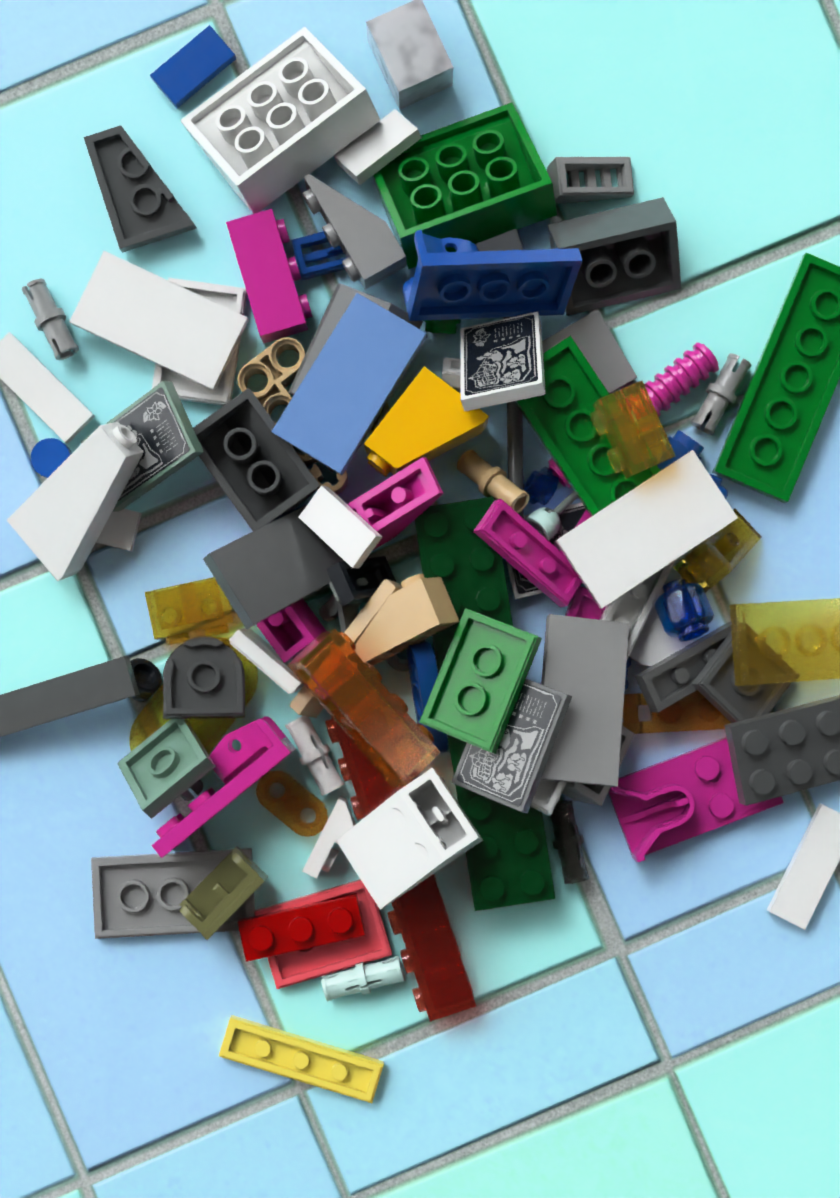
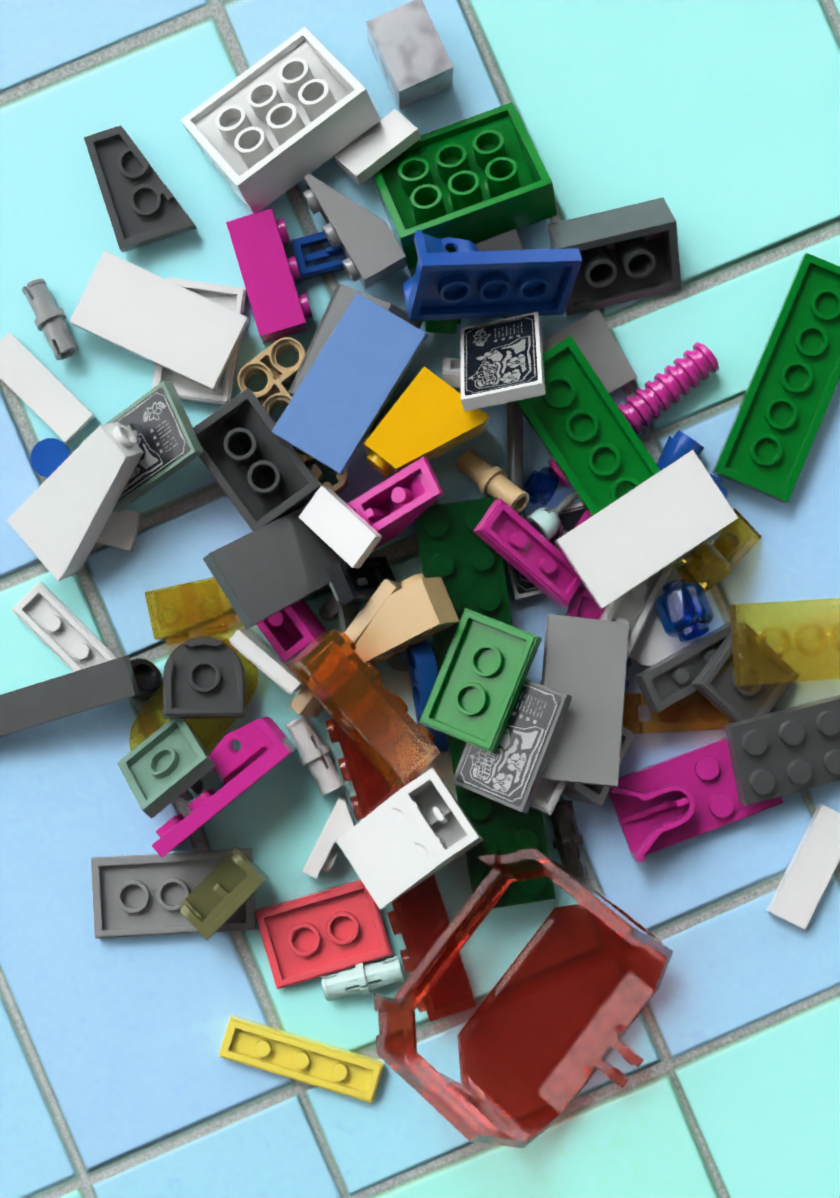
(61, 629): none -> white tile
(193, 66): blue tile -> none
(290, 805): clear orange plate -> none
(301, 927): red plate -> none
(542, 1021): none -> clear red windscreen
(574, 193): light grey slope -> none
(632, 430): clear yellow brick -> none
(721, 393): light grey pin -> none

